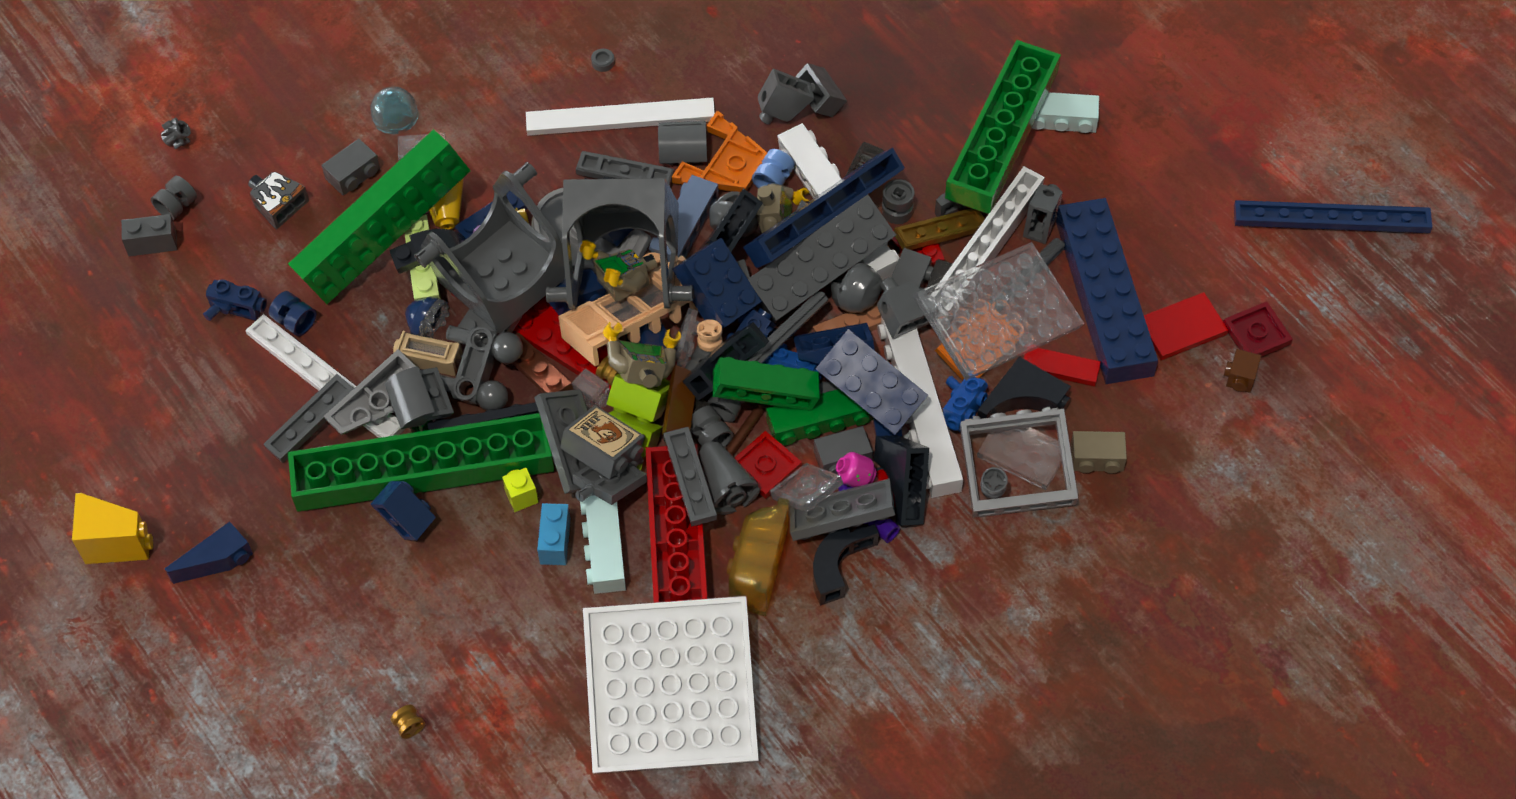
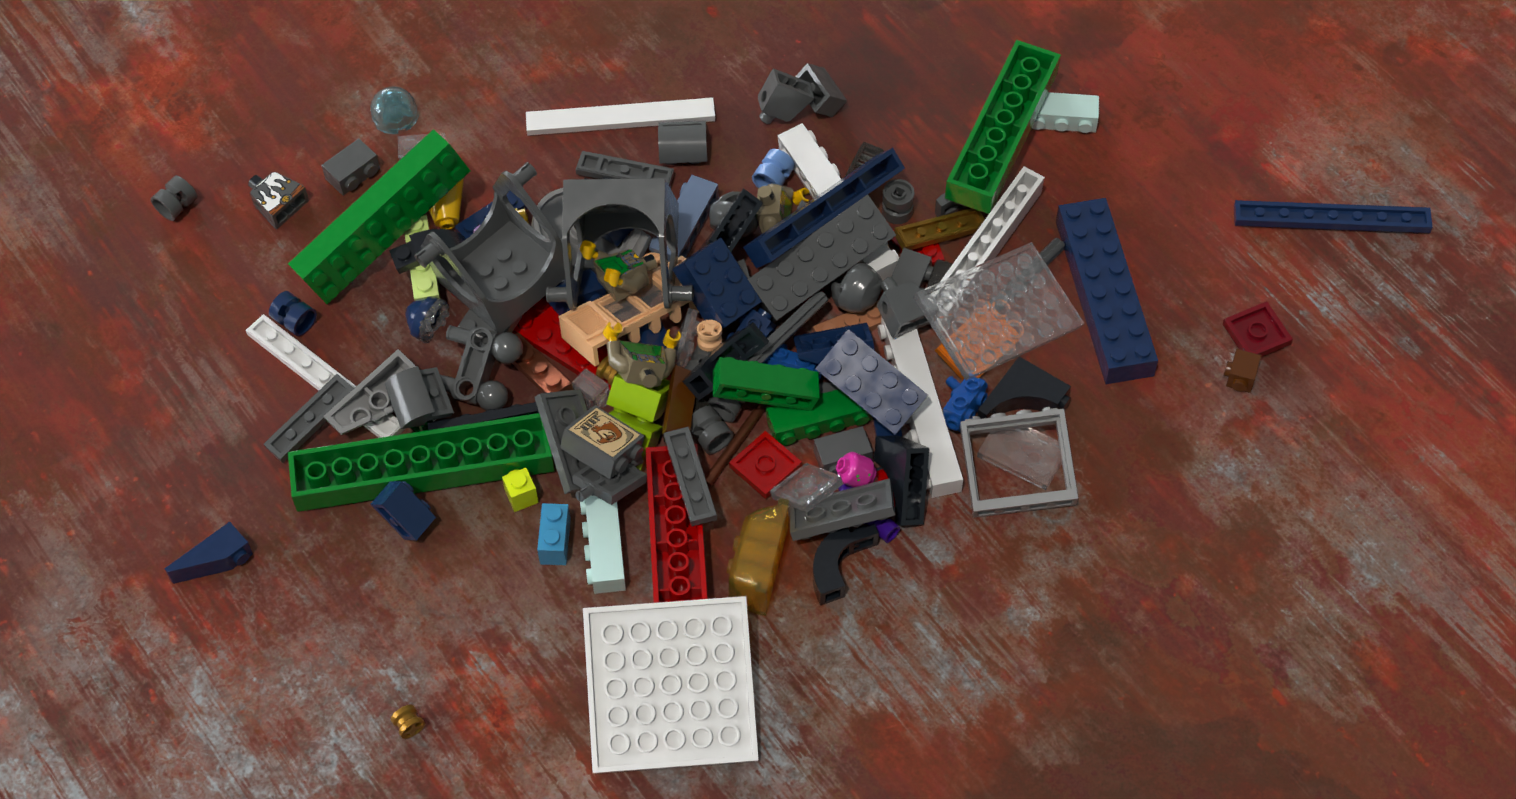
(108, 532): yellow slope -> none
(149, 235): dark grey brick -> none
(175, 133): dark grey gear -> none
(234, 299): dark blue brick -> none
(429, 352): tan window -> none
(602, 60): dark grey tile -> none
(726, 479): dark grey cone -> none
(732, 163): orange wing -> none
(993, 476): dark grey wheel -> none
(1043, 202): dark grey torso -> none
(1065, 366): red tile -> none
(1098, 451): dark tan brick -> none
(1184, 326): red tile -> none

